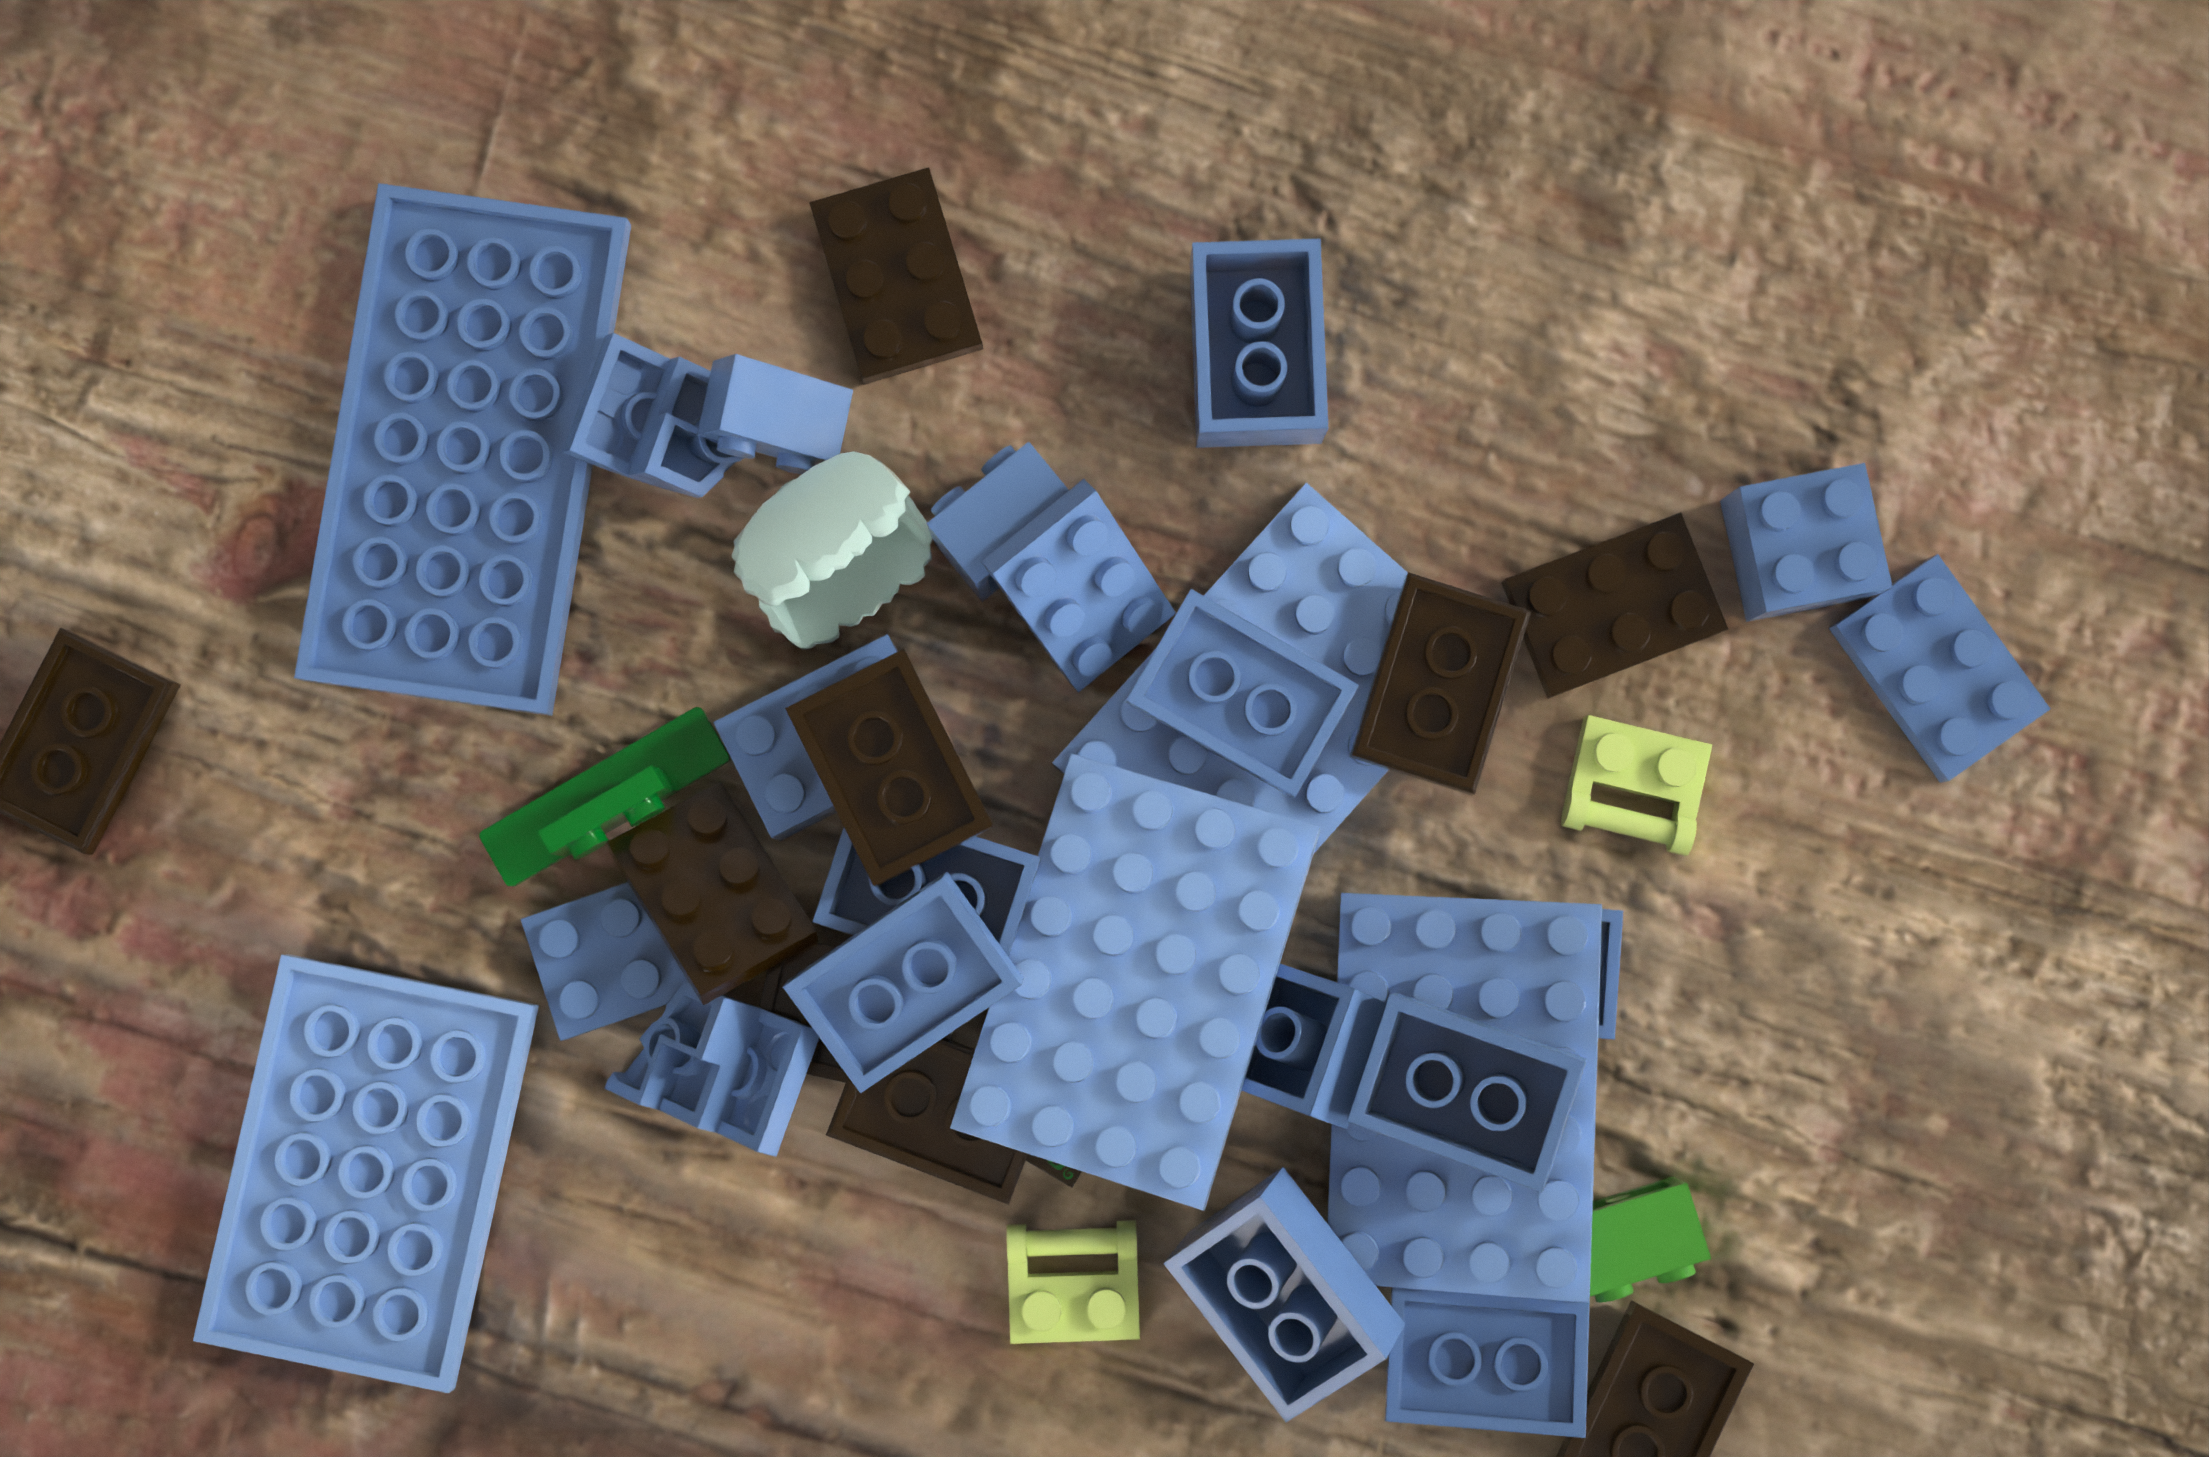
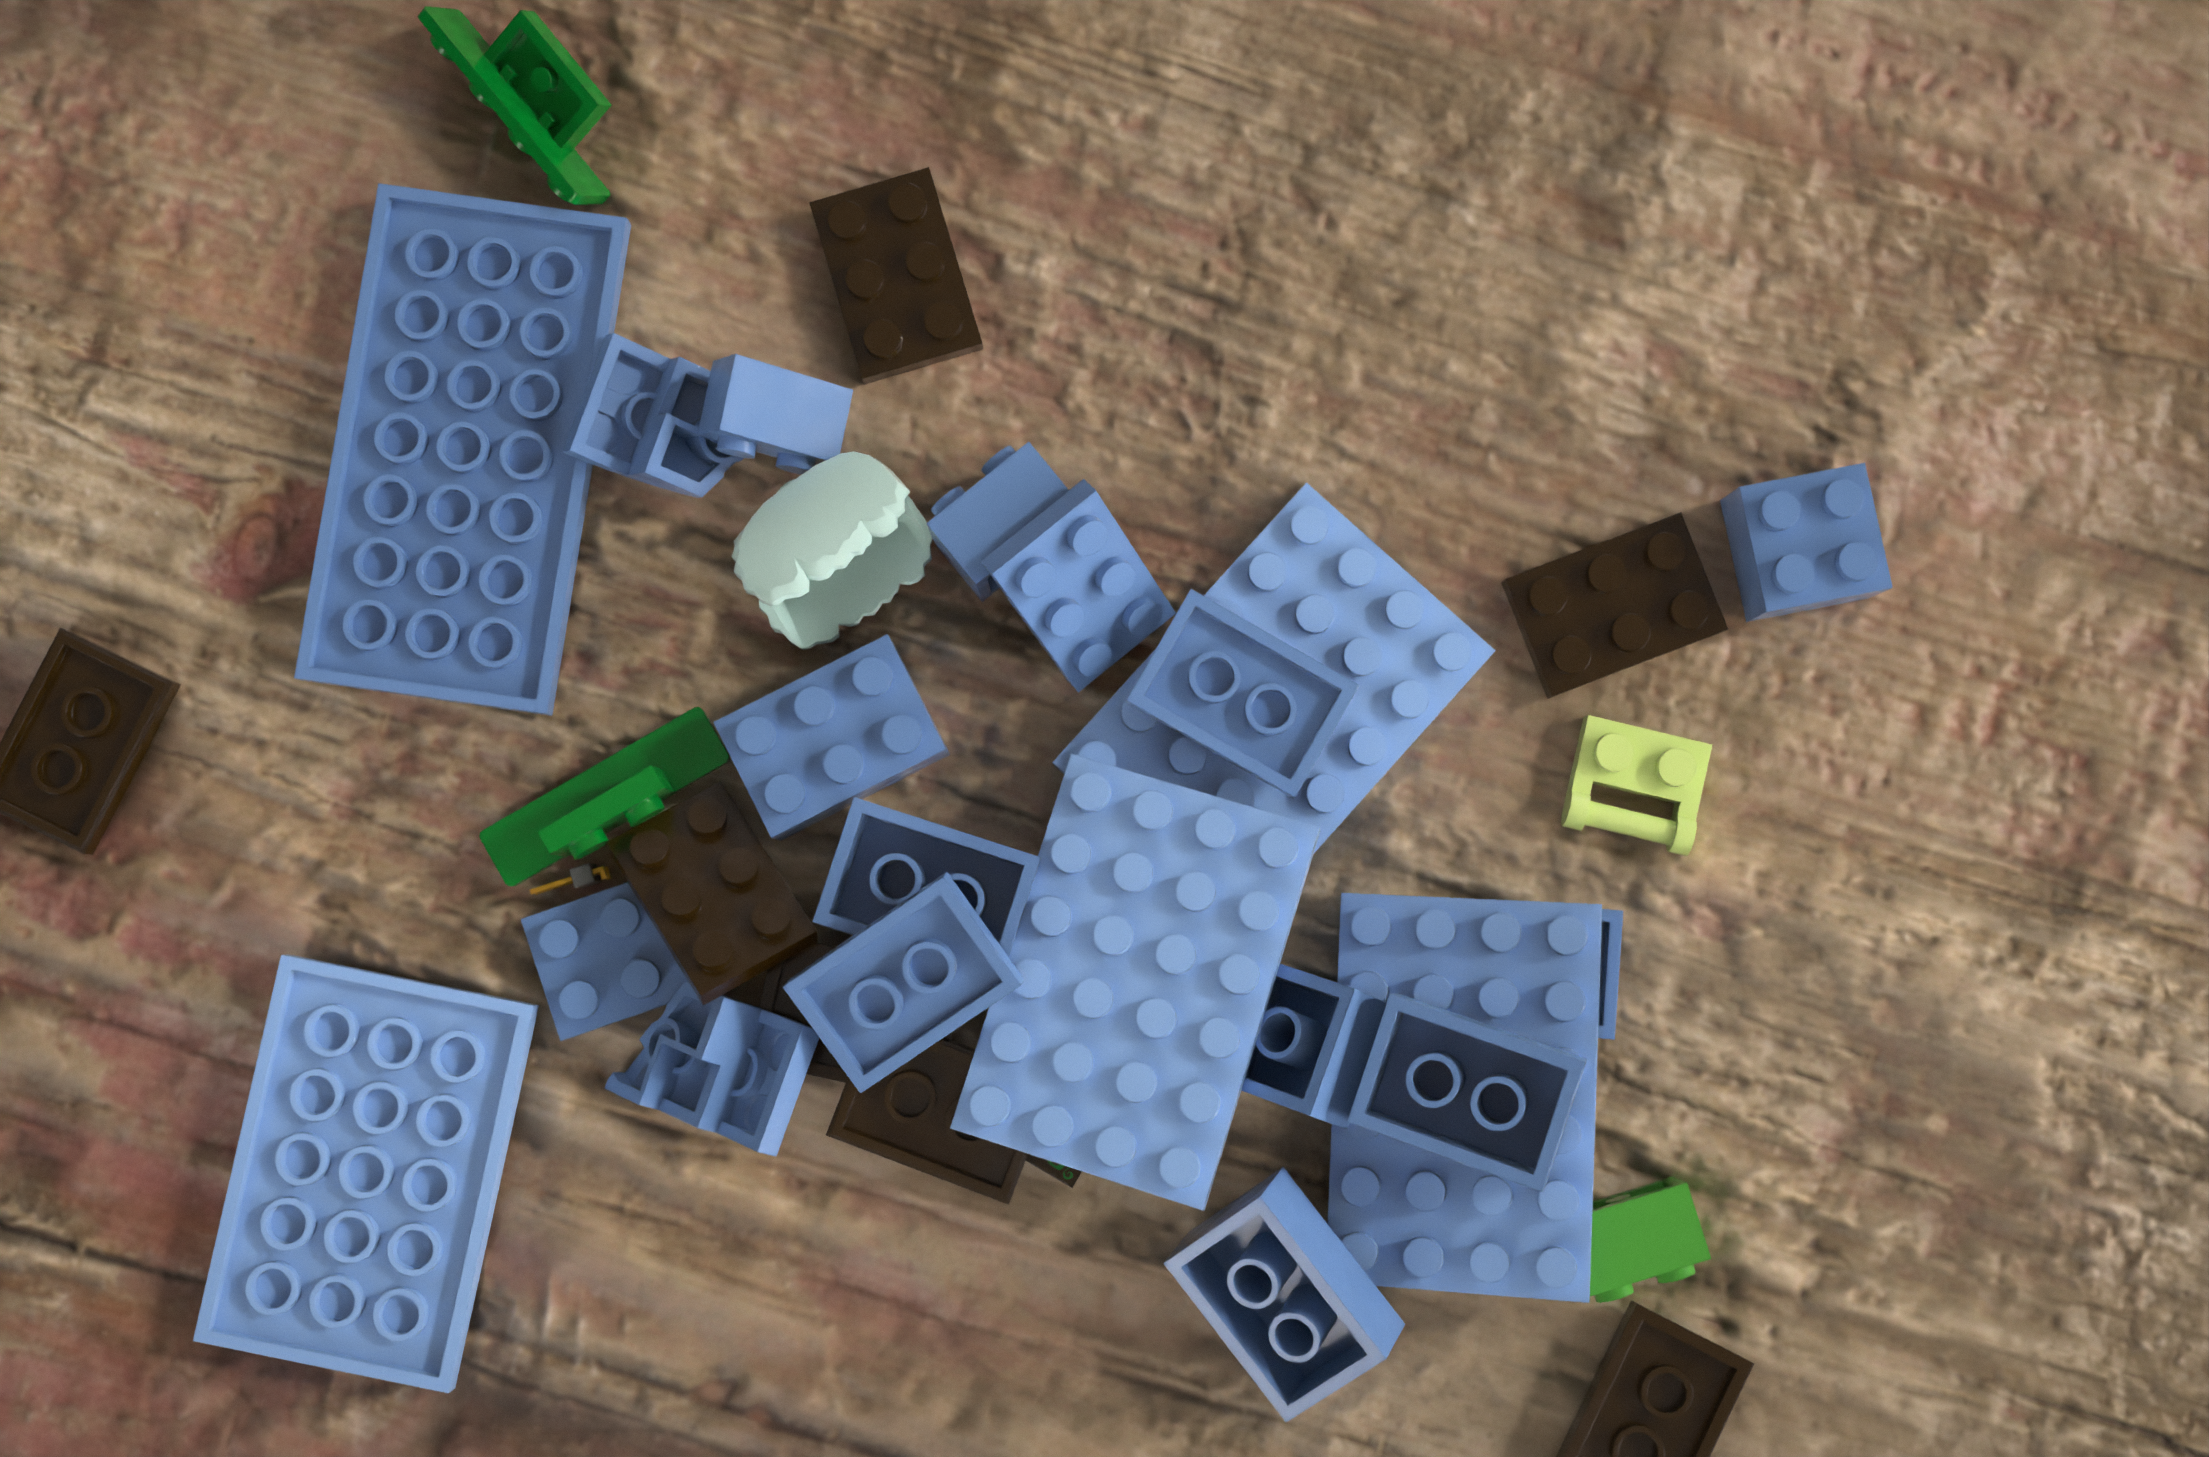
(533, 91): none -> green bracket
(581, 877): none -> piece
(889, 767): dark brown plate -> none
(1073, 1303): yellowish green plate -> none
(1258, 343): medium blue brick -> none
(1440, 684): dark brown tile -> none
(1489, 1363): medium blue plate -> none
(1939, 669): medium blue plate -> none

